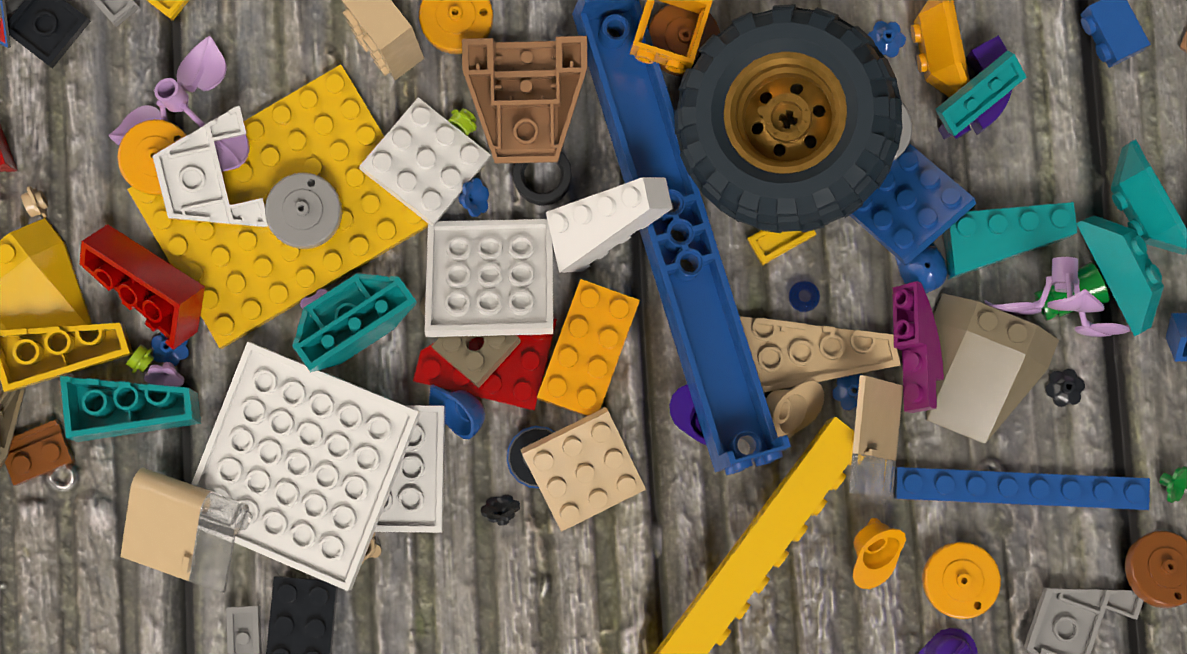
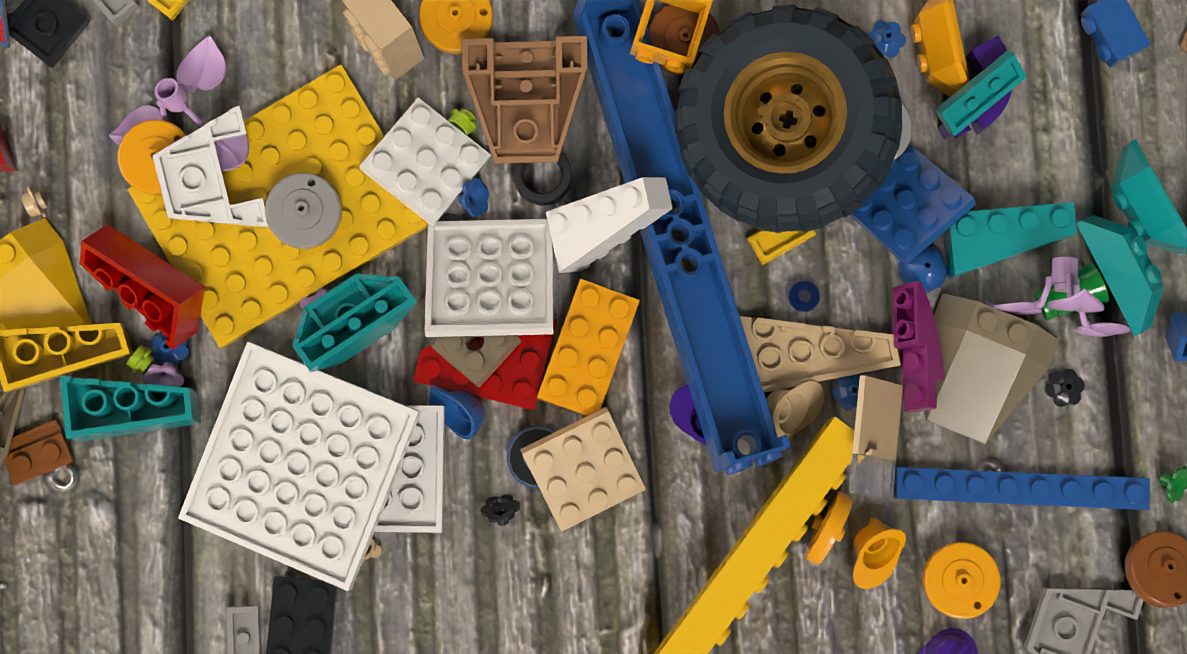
(182, 529): tan door -> none
(828, 528): none -> light orange wheel

